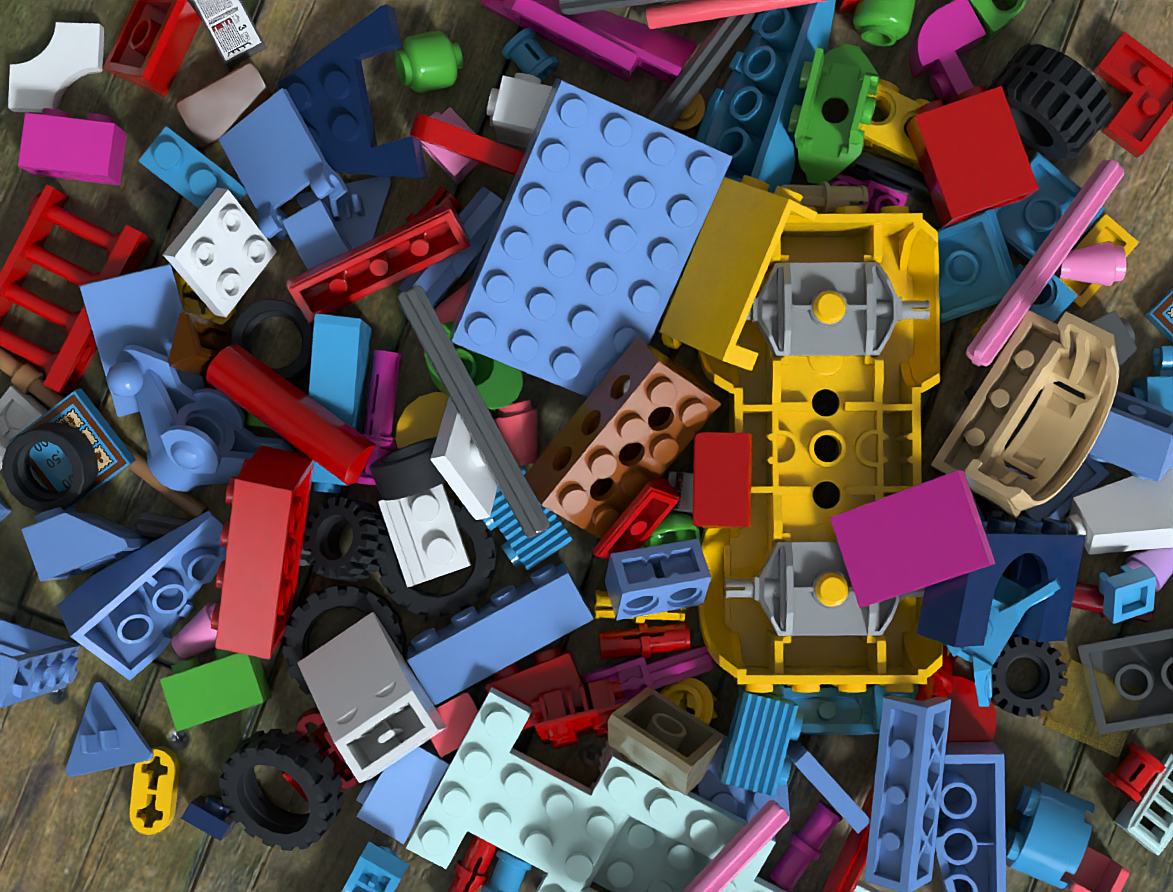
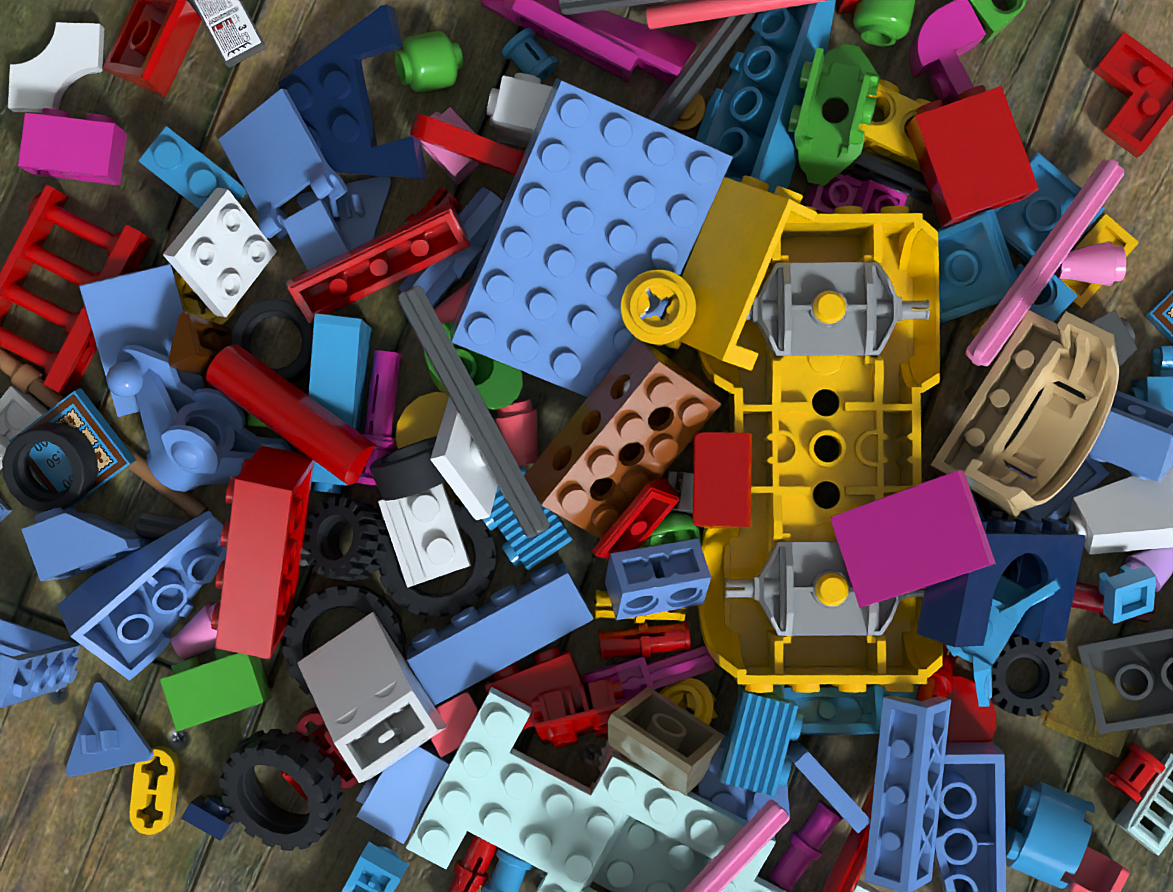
(223, 103): slope -> none
(664, 286): none -> yellow gear
(827, 197): tan axle -> none
(1053, 101): black tyre -> none

